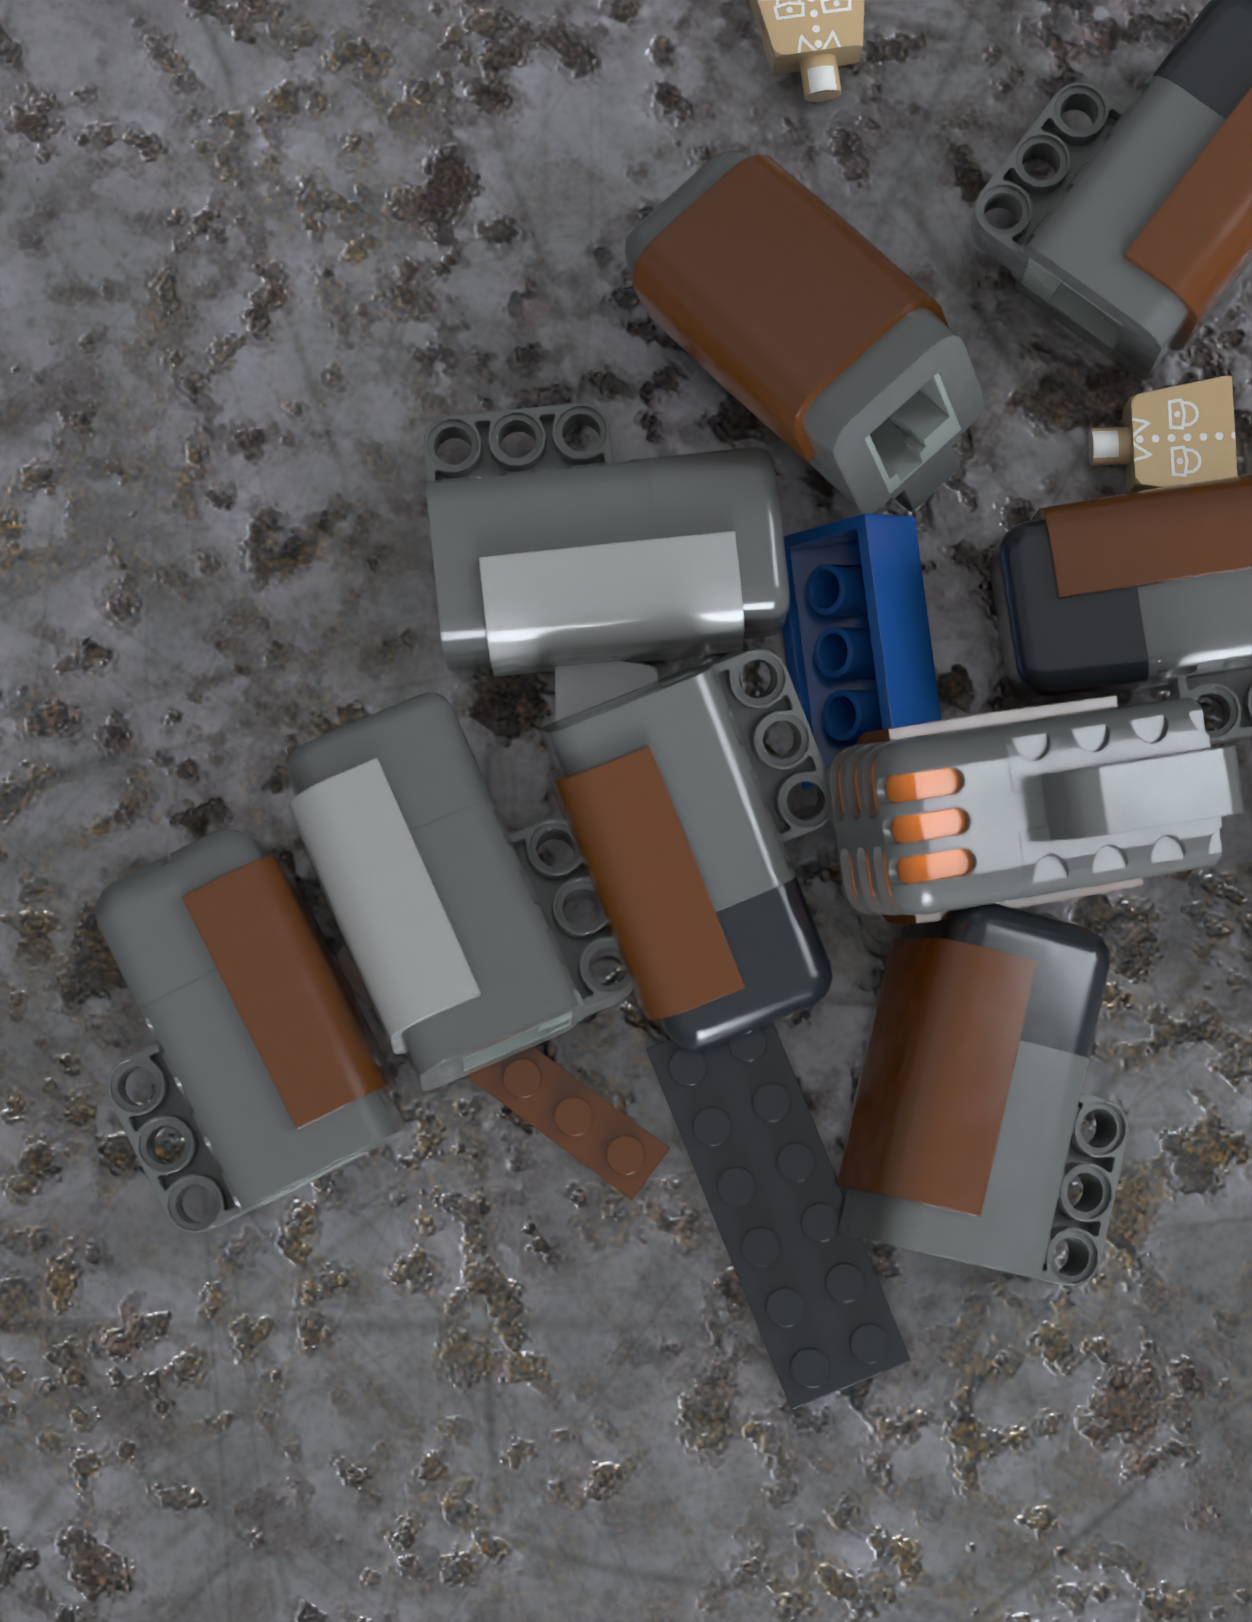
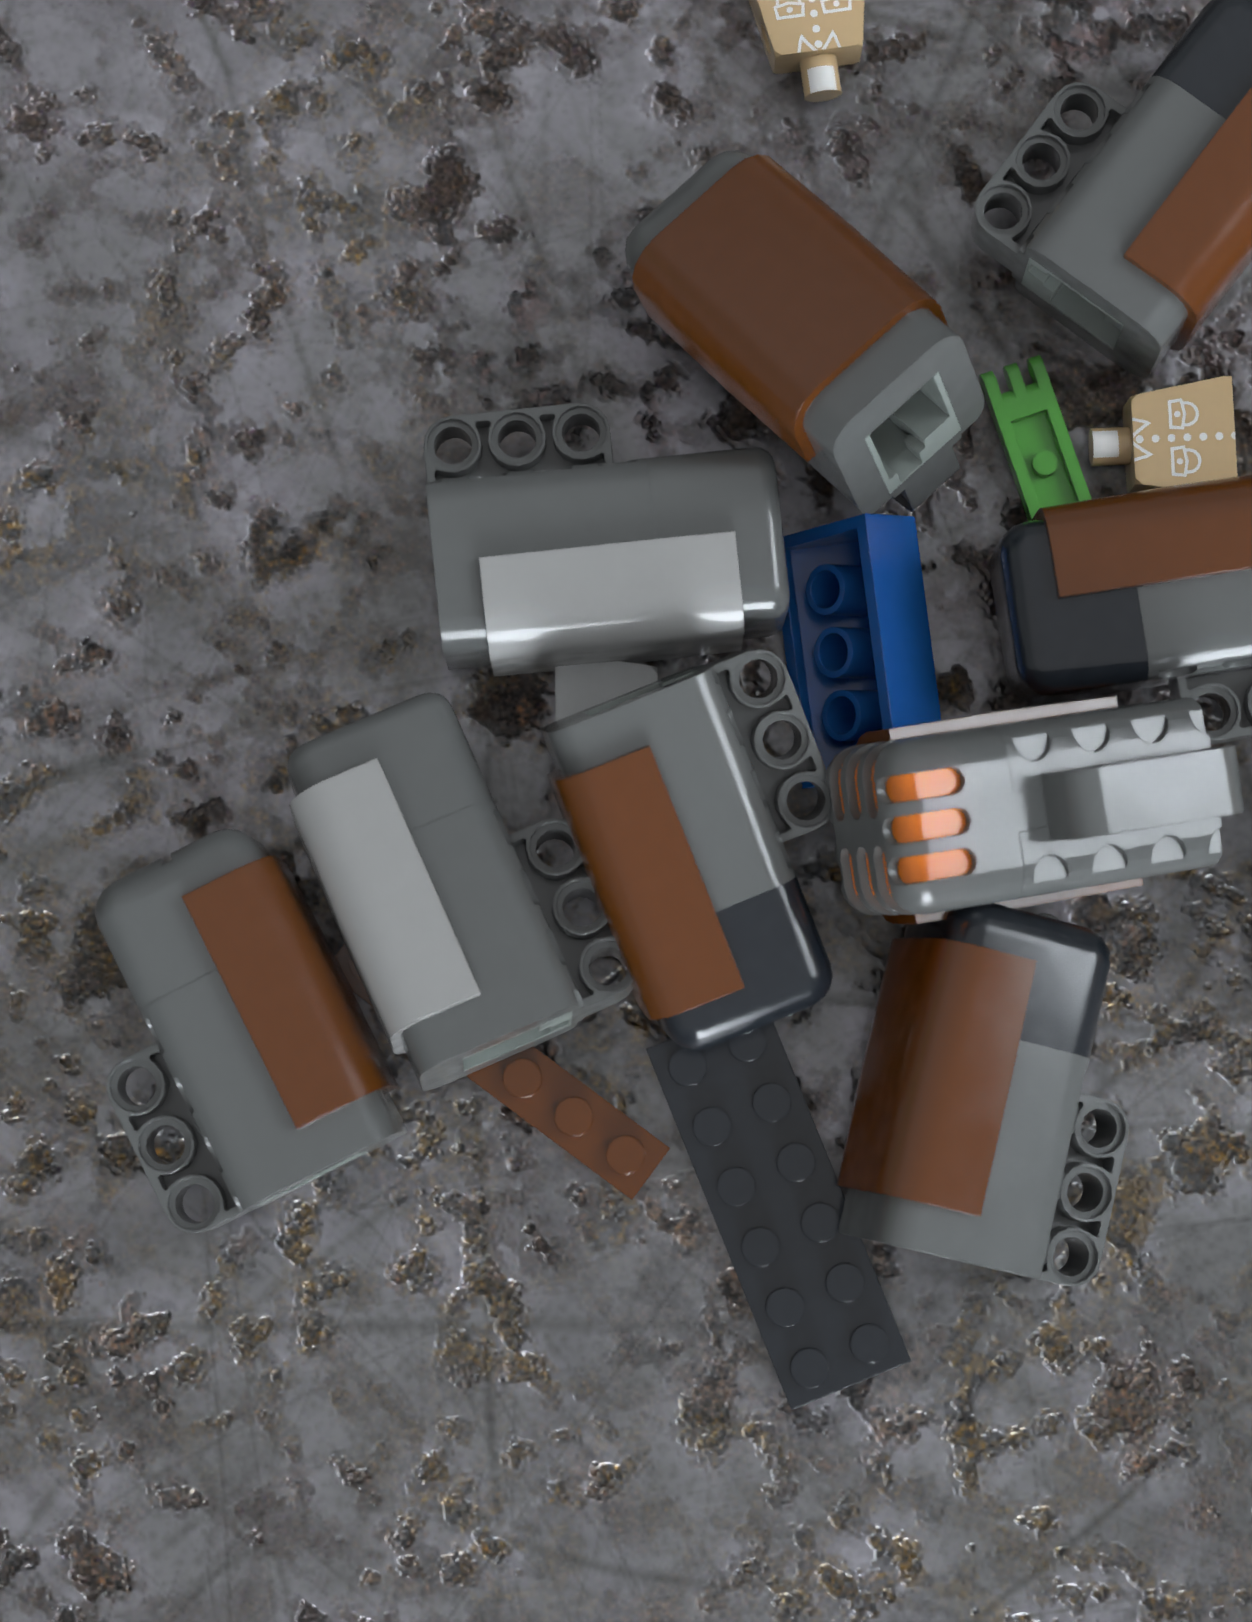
(1034, 438): none -> bright green hinge

